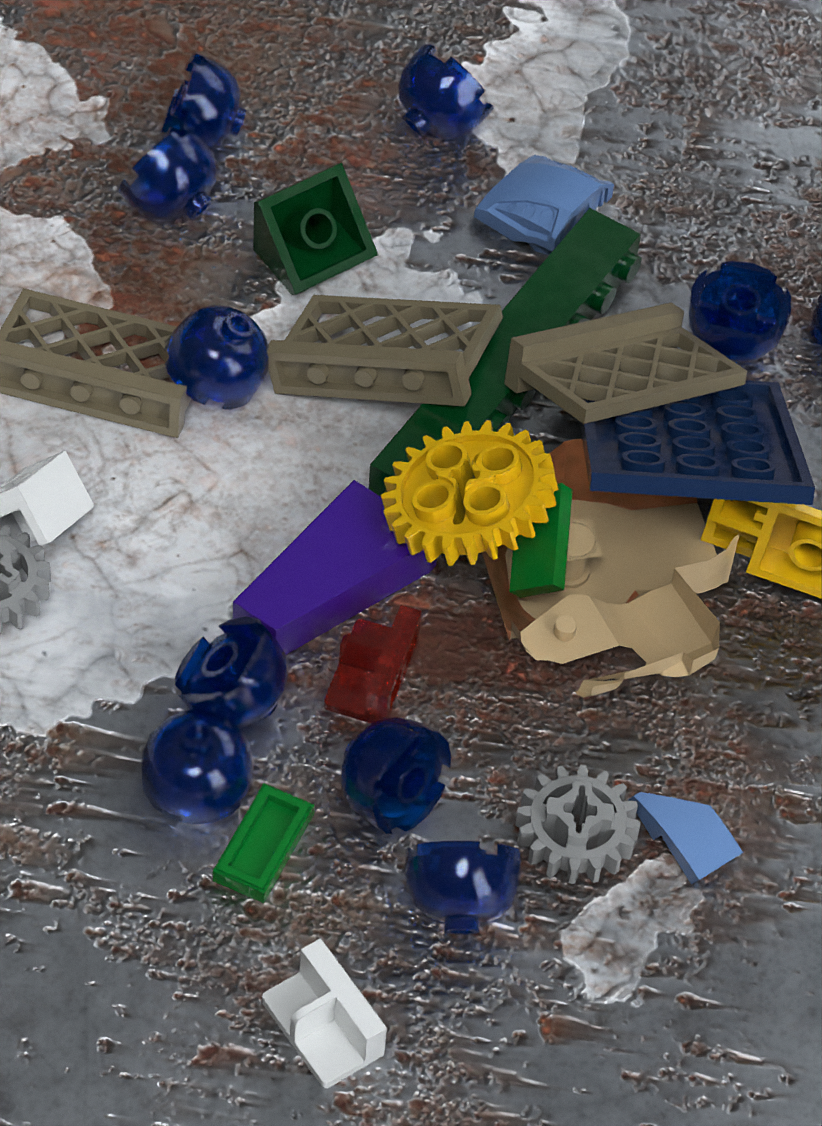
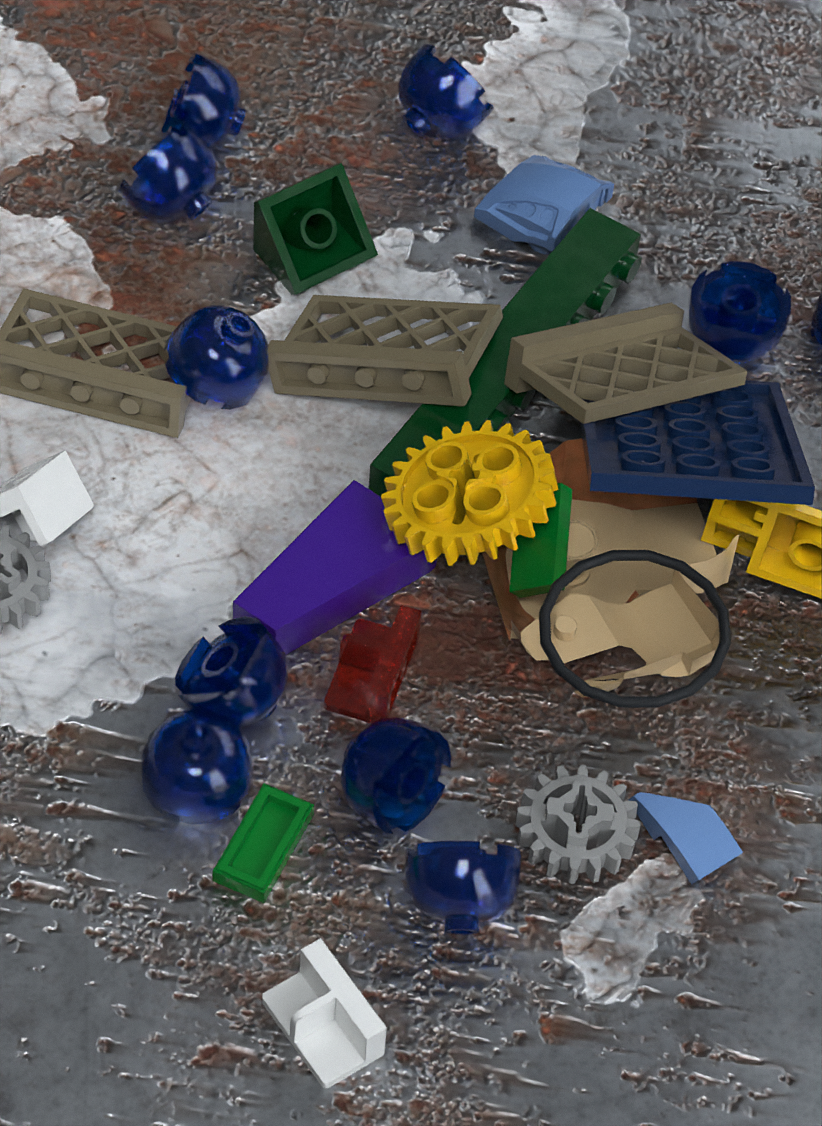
(635, 701): none -> black piece

